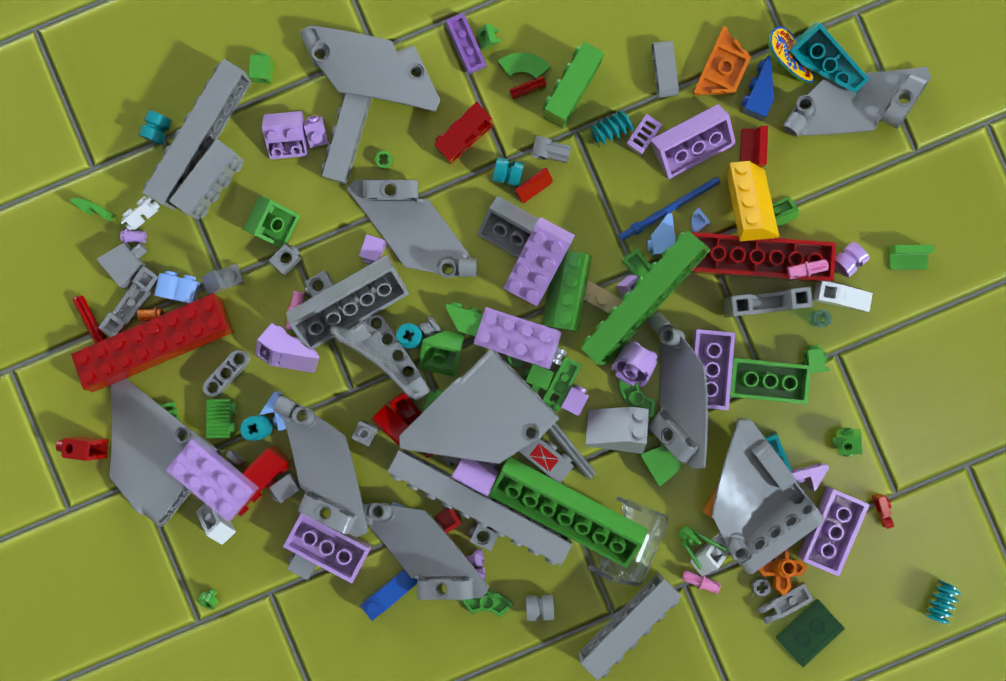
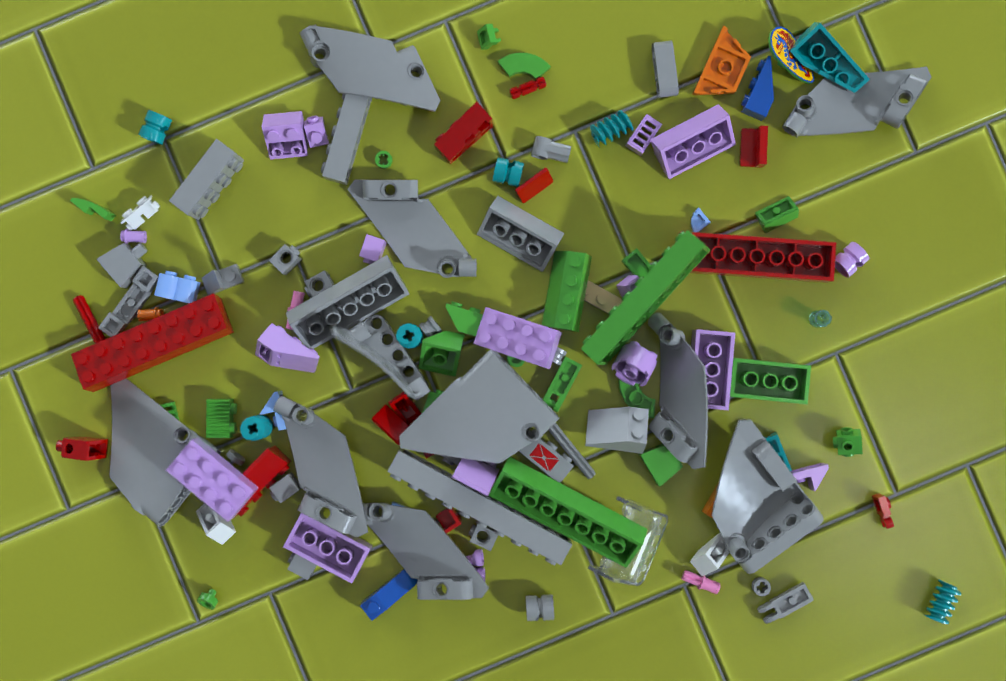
(198, 132): light grey brick -> none
(218, 376): light grey beam -> none
(261, 68): bright green brick -> none
(271, 221): bright green slope -> none
(365, 433): light grey brick -> none
(466, 43): medium lavender plate -> none
(491, 602): bright green tile -> none
(538, 261): lavender brick -> none
(538, 377): bright green brick -> none
(575, 81): bright green brick -> none
(575, 400): lavender brick -> none
(628, 626): light grey brick -> none
(638, 227): blue bar -> none
(662, 236): light blue slope -> none
(690, 538): bright green plant -> none
(751, 201): yellow slope -> none
(768, 302): light grey arch -> none
(782, 569): orange plant -> none
(807, 269): bright pink axle -> none
(810, 632): clear green tile -> none
(815, 358): bright green brick -> none
(832, 540): lavender brick -> none
(842, 296): white slope -> none
(909, 257): bright green panel -> none

